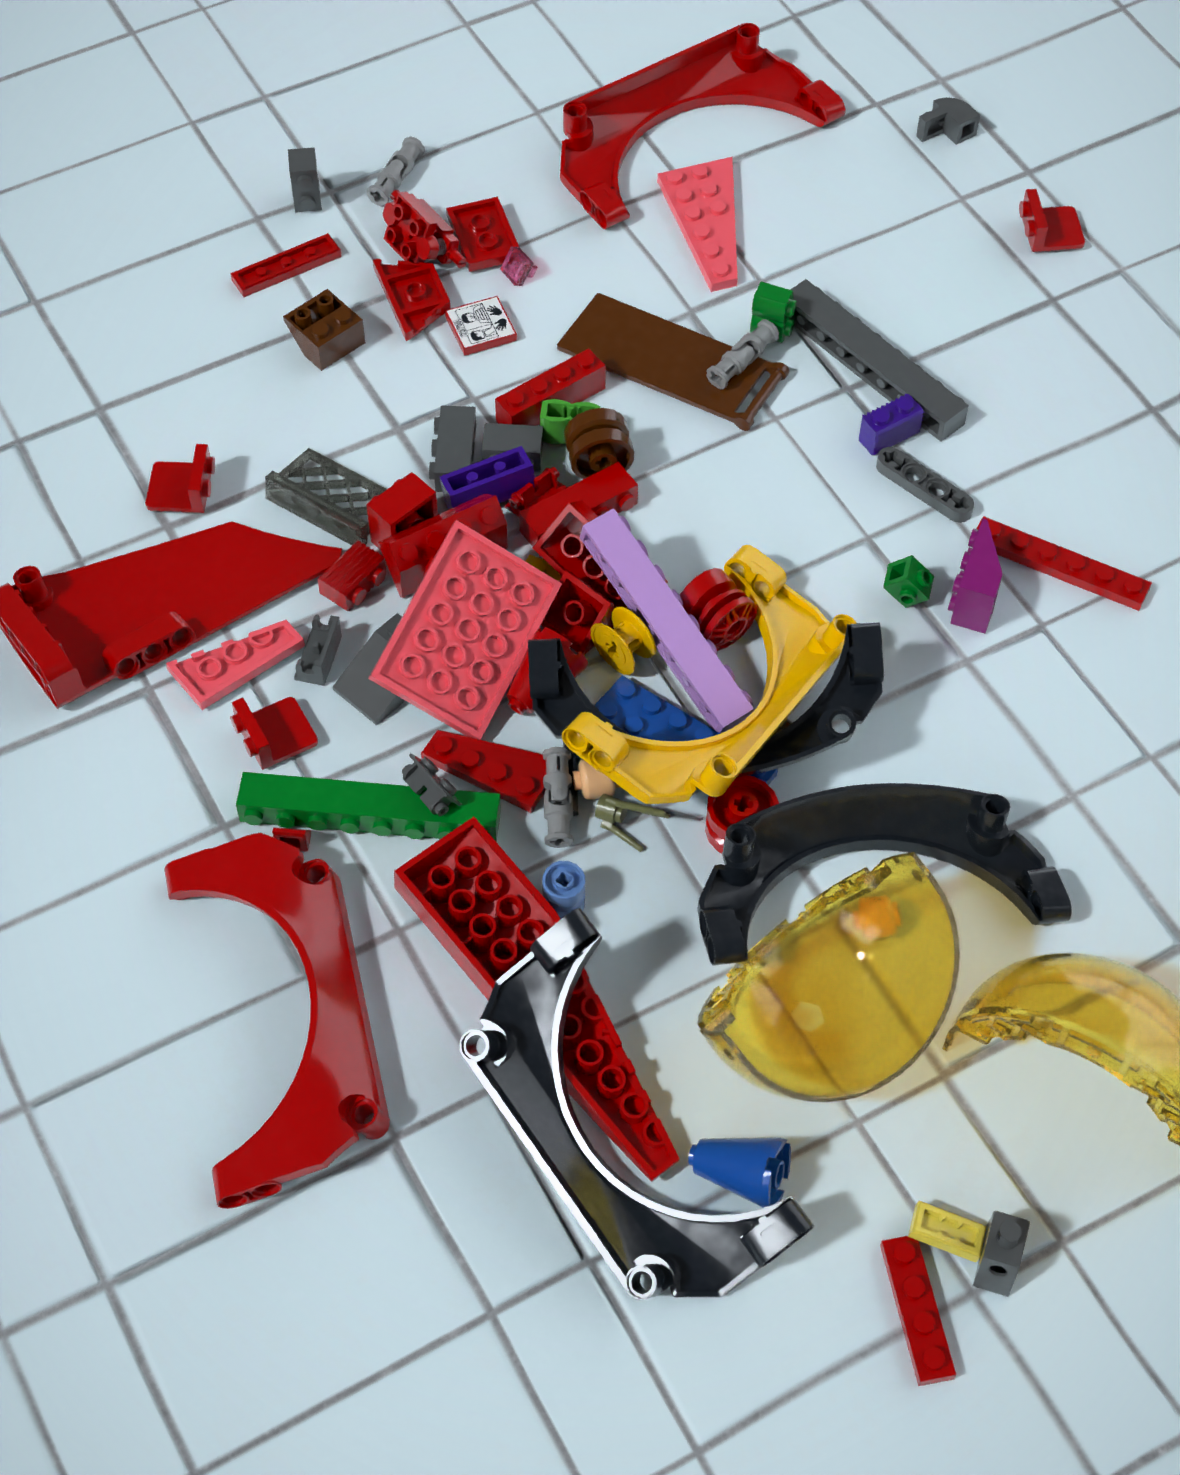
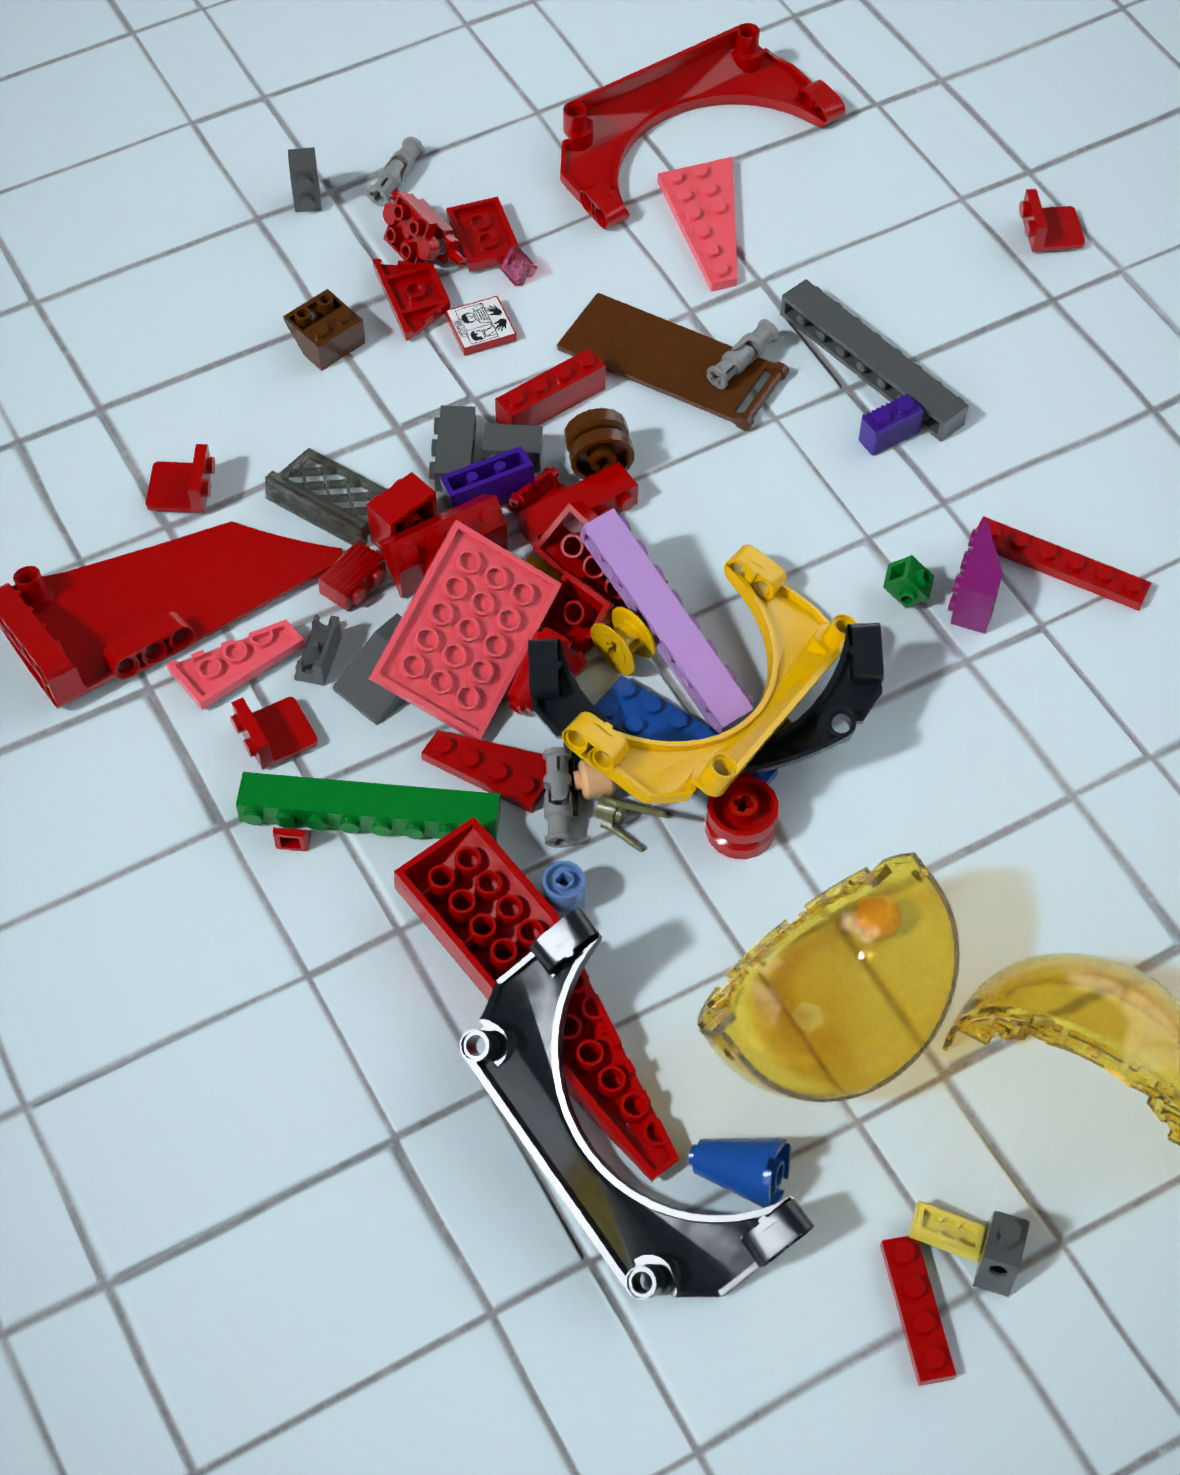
(285, 265): red tile -> none
(339, 1068): red panel -> none
(439, 791): dark grey hinge -> none
(556, 415): bright green brick -> none
(719, 607): red wheel -> none
(776, 306): green brick -> none
(921, 487): dark grey beam -> none
(925, 819): black panel -> none
(949, 117): dark grey brick -> none

